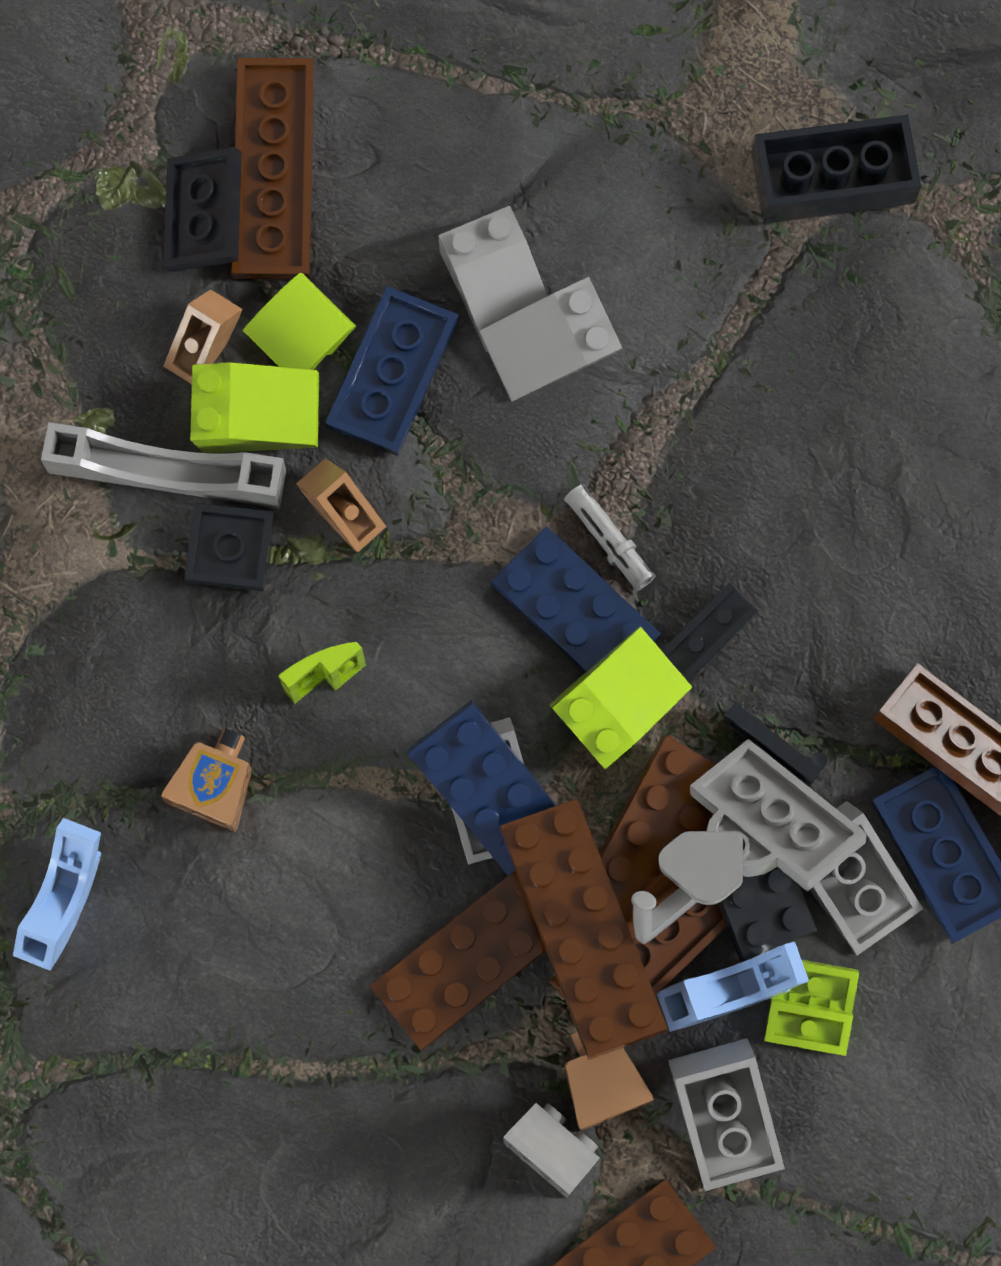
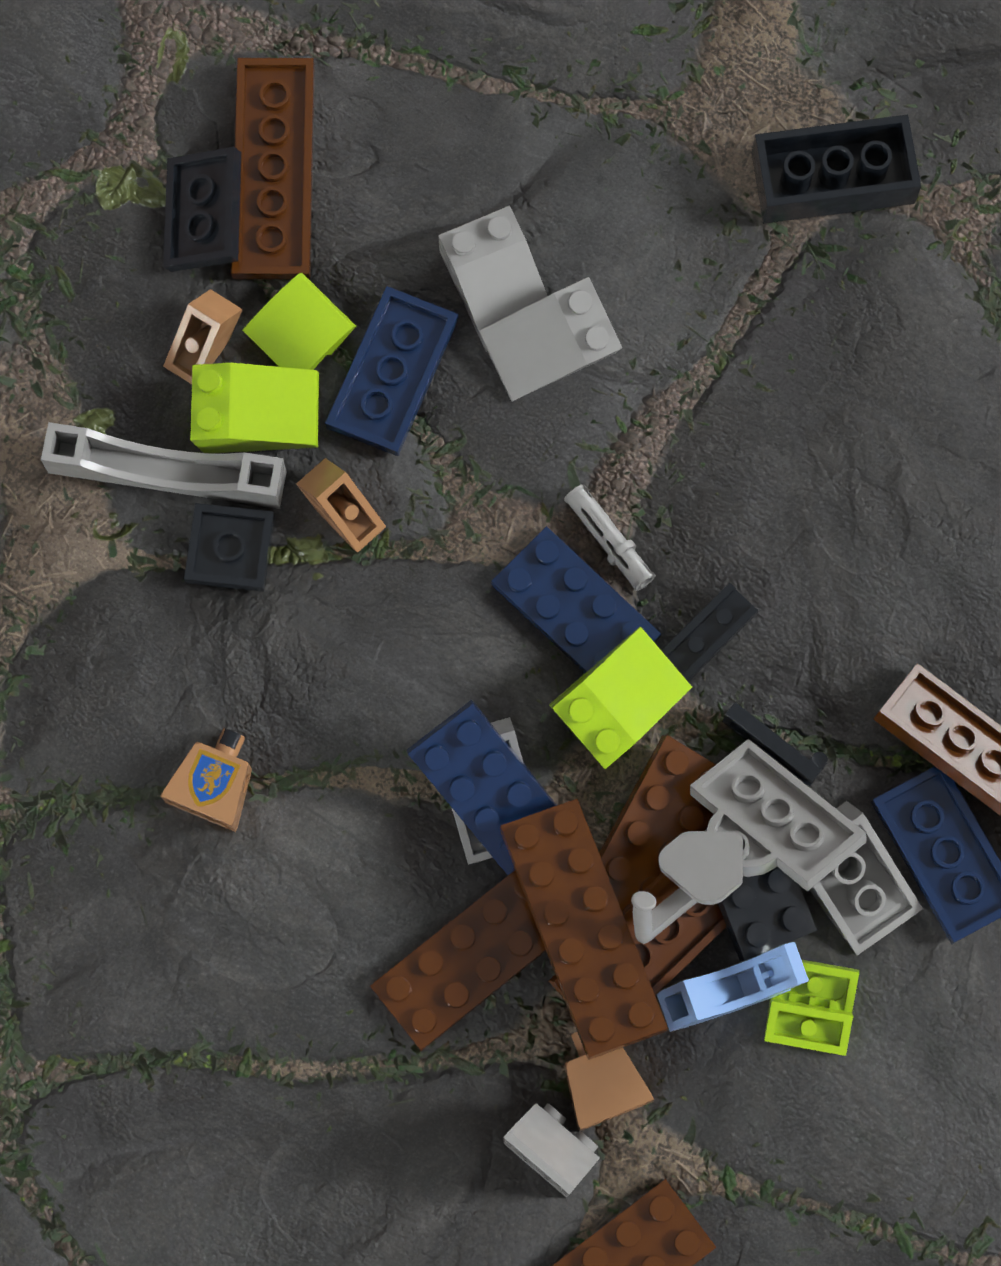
(61, 897): light blue arch -> none
(334, 664): lime slope -> none
(726, 1114): light grey slope -> none

